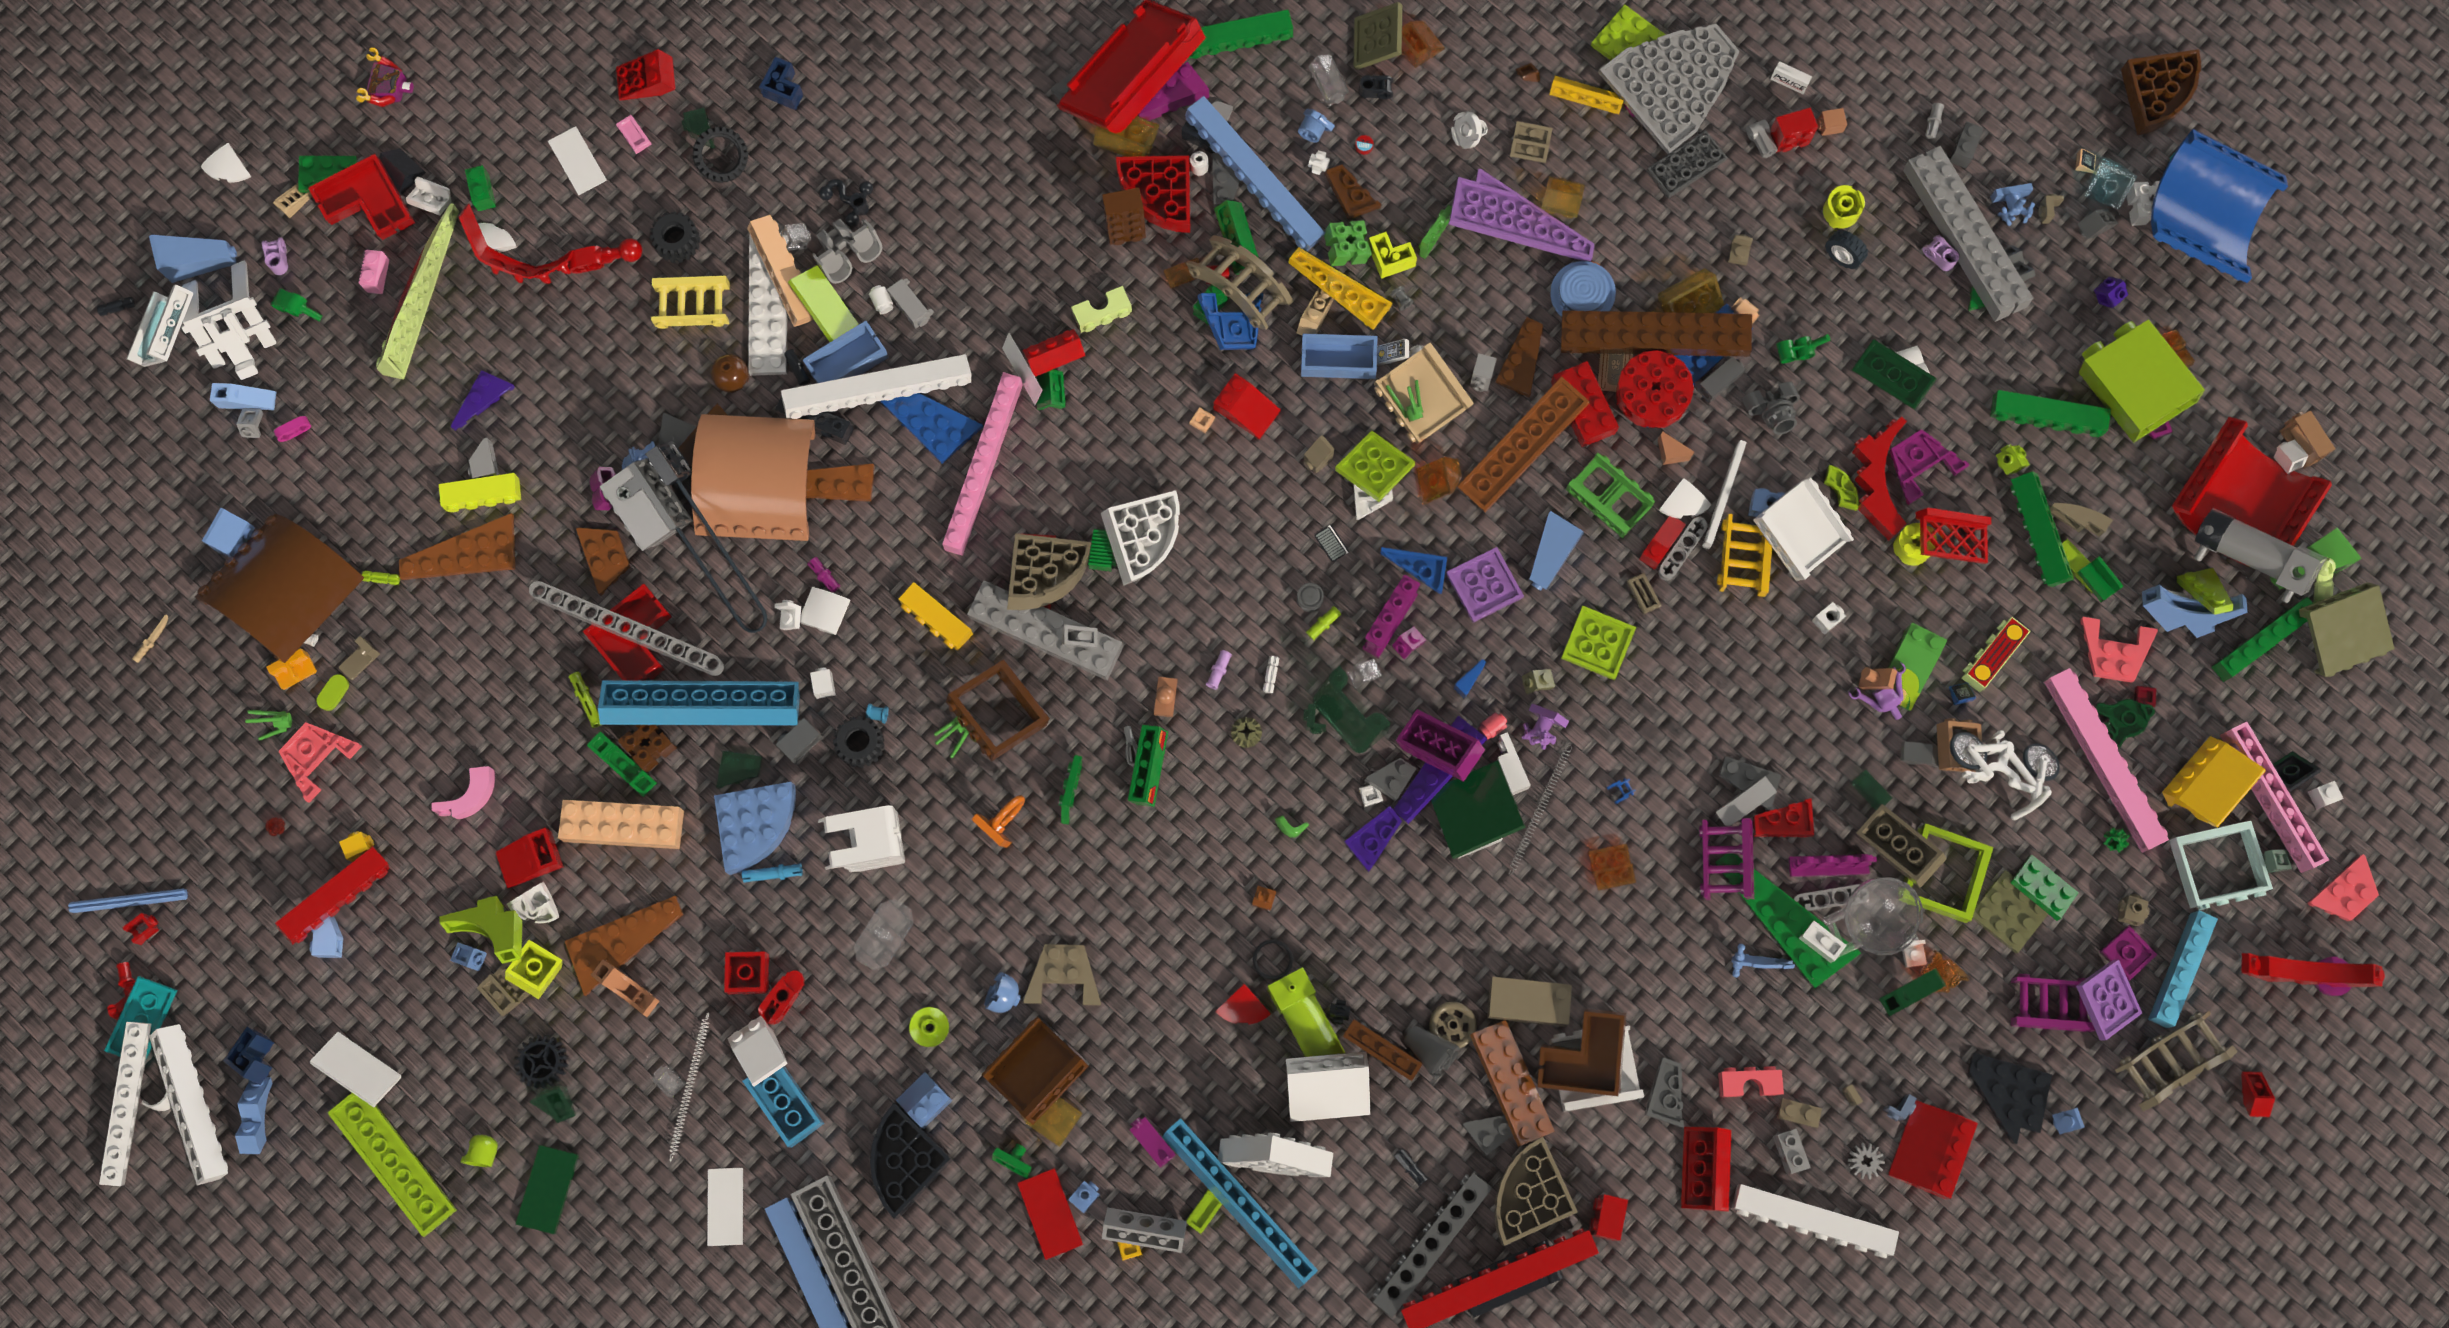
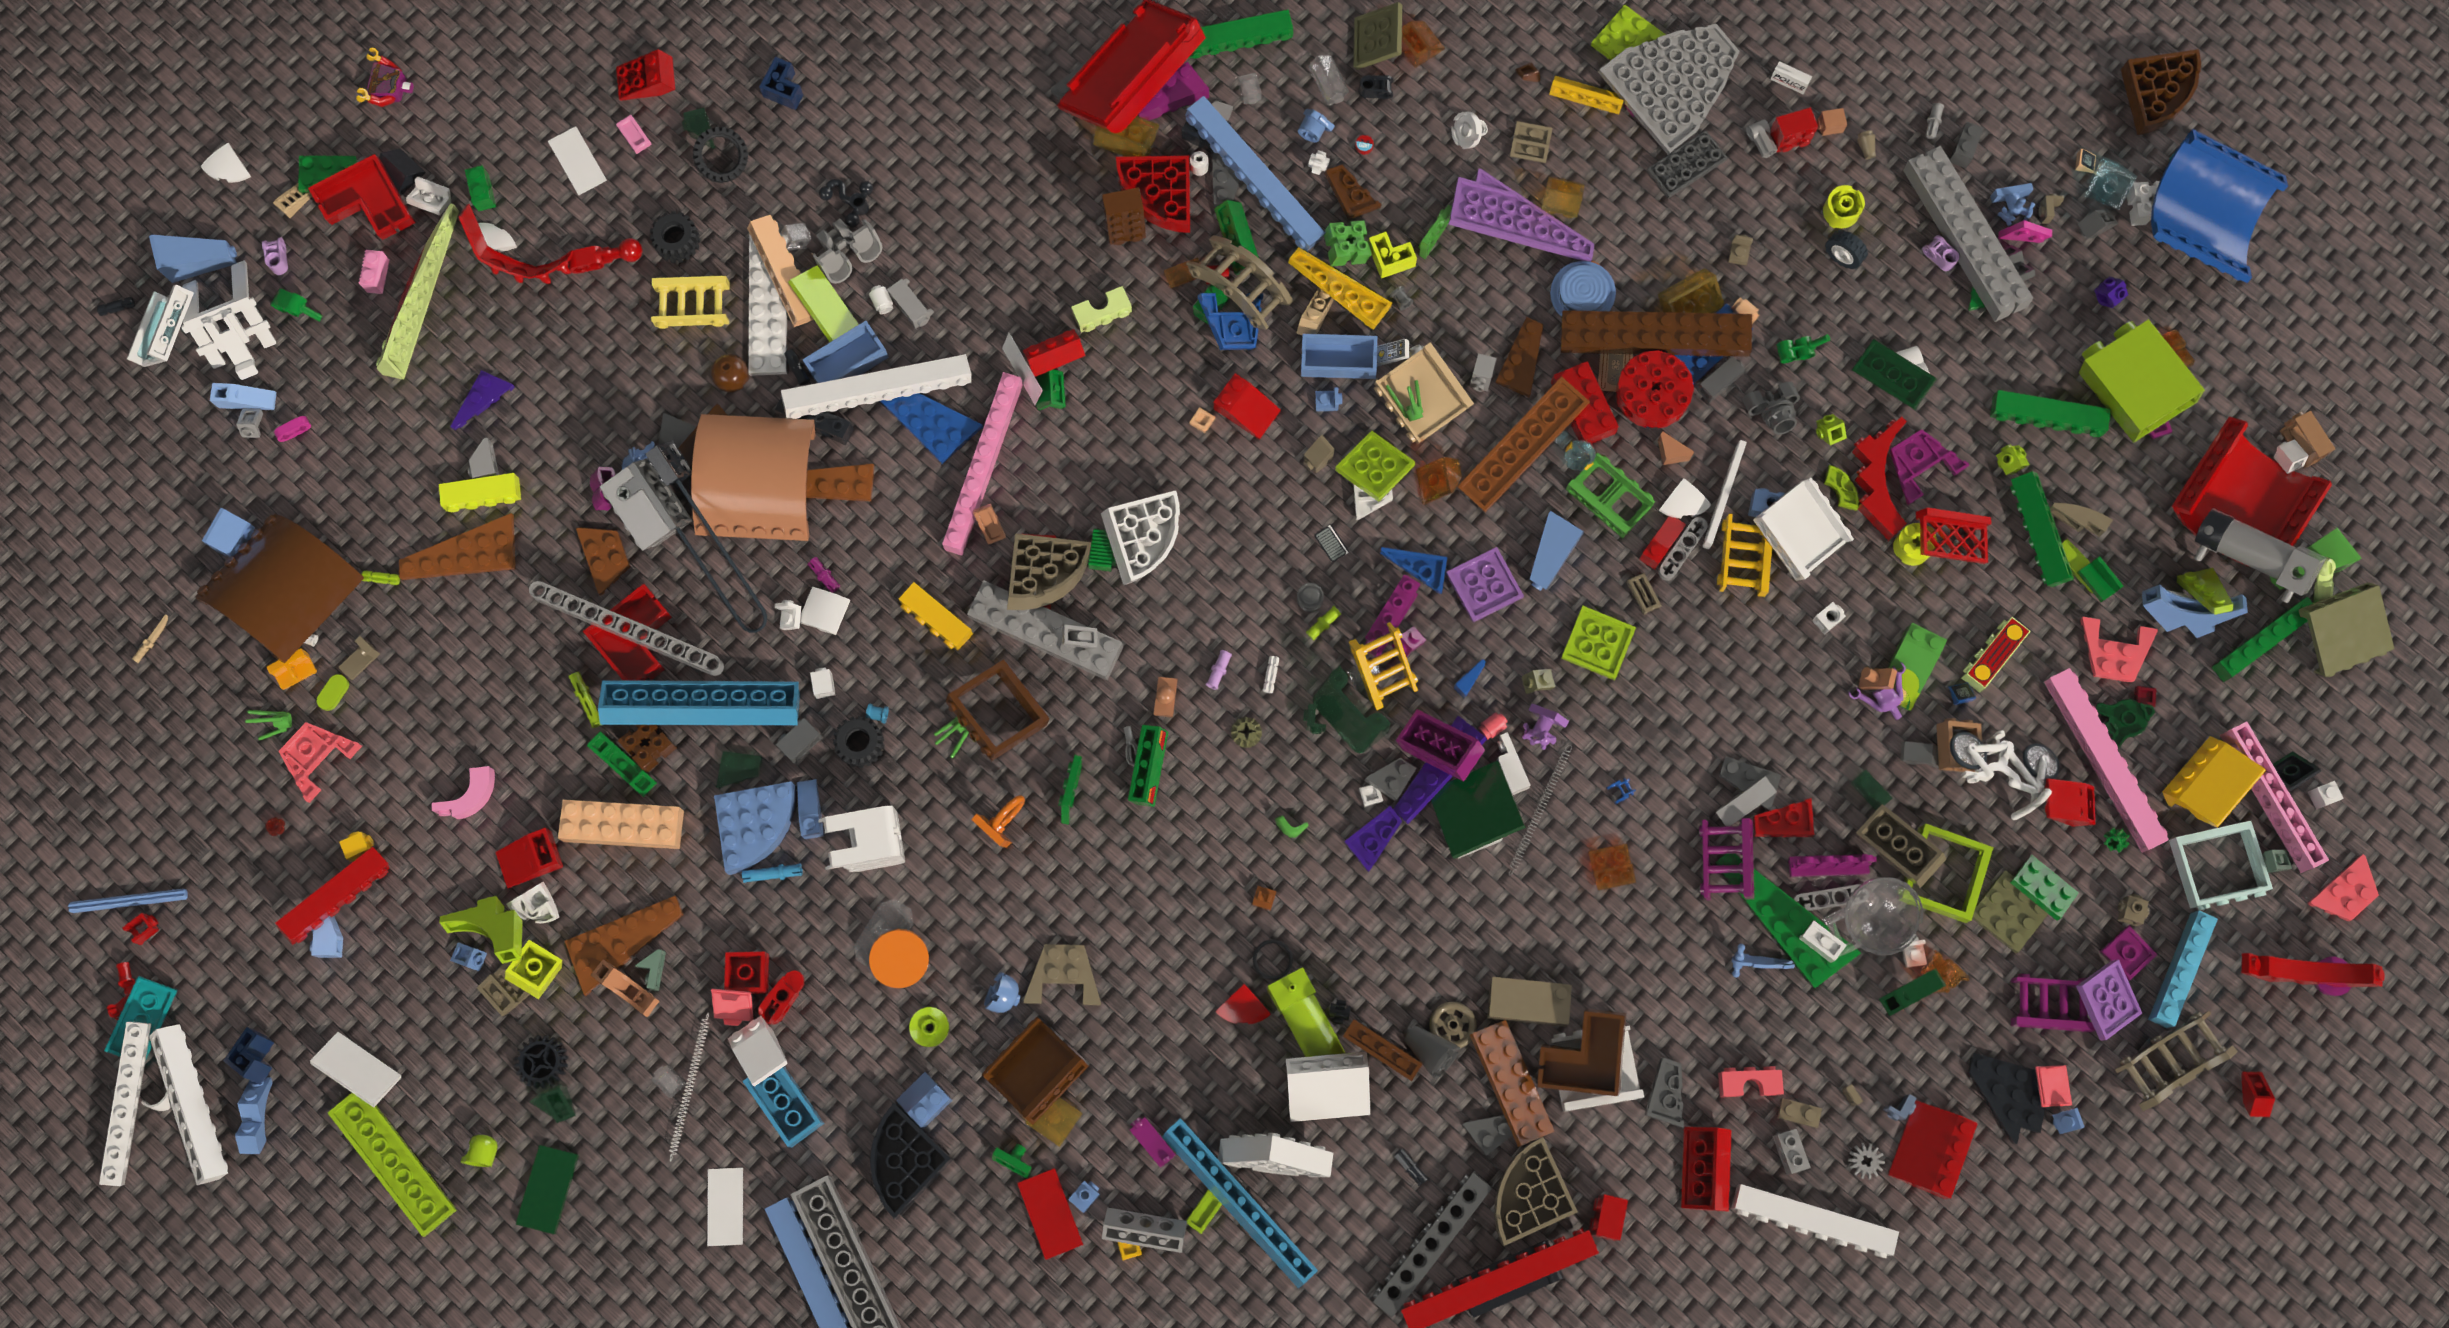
(655, 964): none -> sand green slope
(732, 1006): none -> coral piece
(809, 809): none -> medium blue slope
(898, 958): none -> orange tile
(989, 524): none -> nougat tile
(1249, 88): none -> clear brick
(1328, 400): none -> medium blue bracket
(1365, 665): none -> yellow fence
(1580, 455): none -> clear light blue hair
(1831, 429): none -> lime brick
(1867, 144): none -> dark tan cone
(2025, 232): none -> dark pink wing
(2053, 1086): none -> coral piece
(2070, 802): none -> red slope

